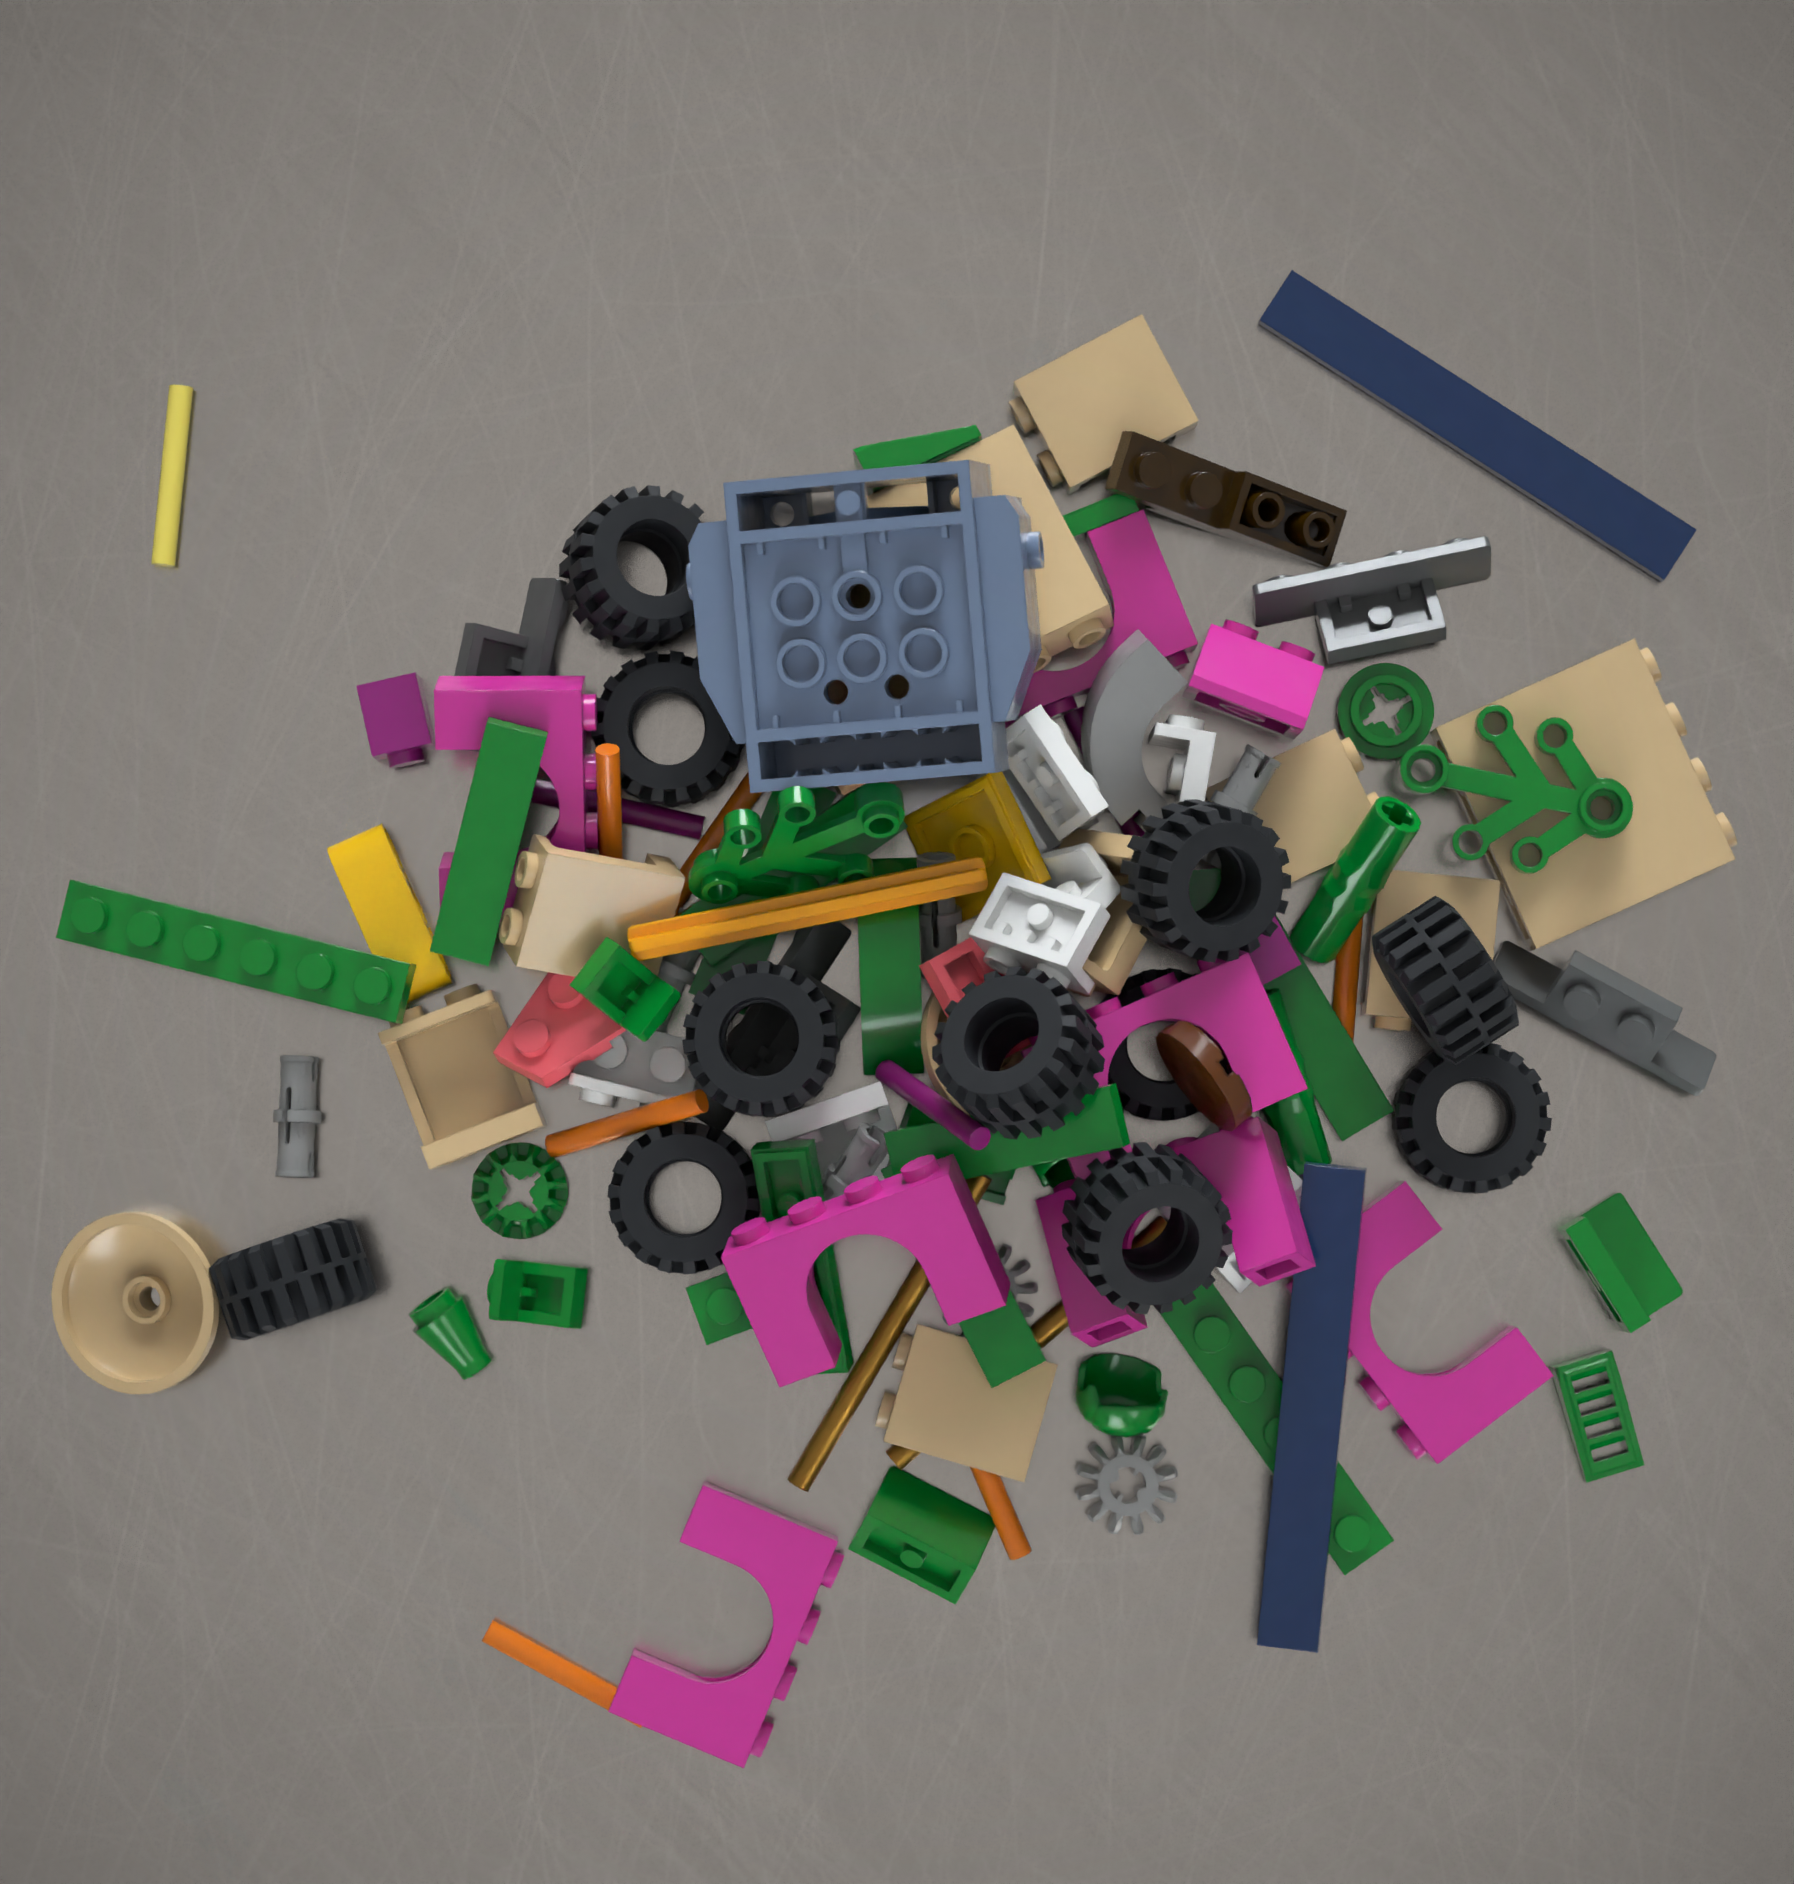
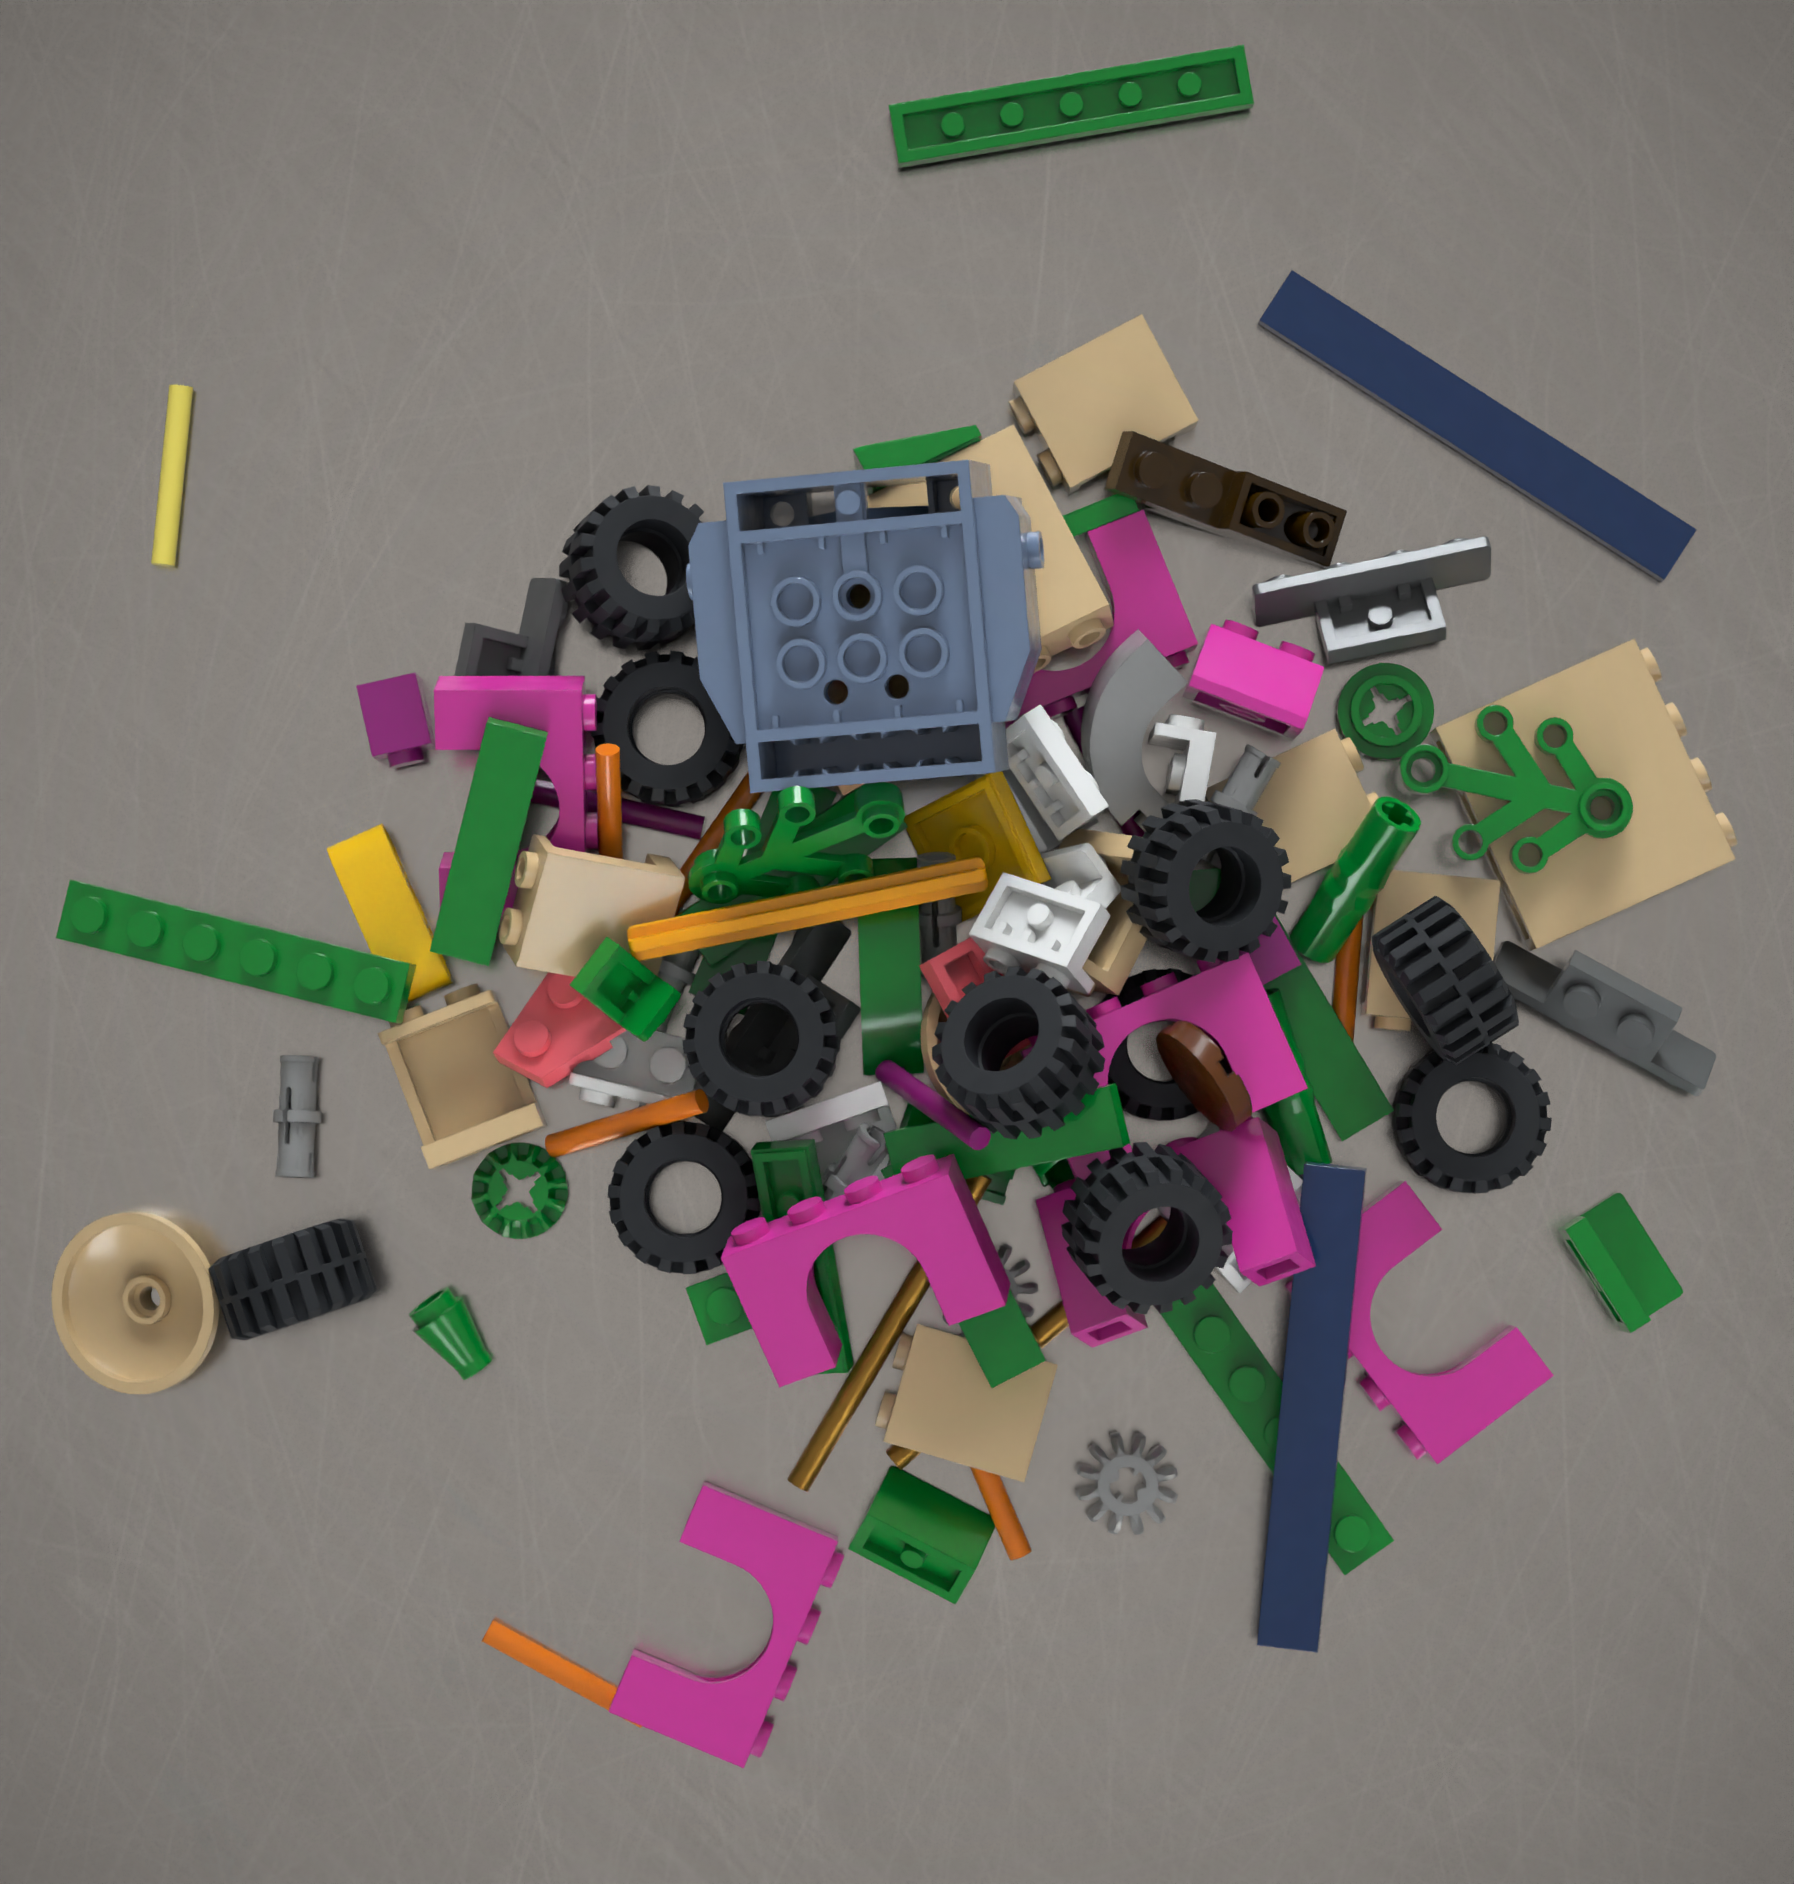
(537, 1293): green bracket -> none
(1071, 106): none -> green plate
(1120, 1394): green hair -> none
(1583, 1367): green slope -> none

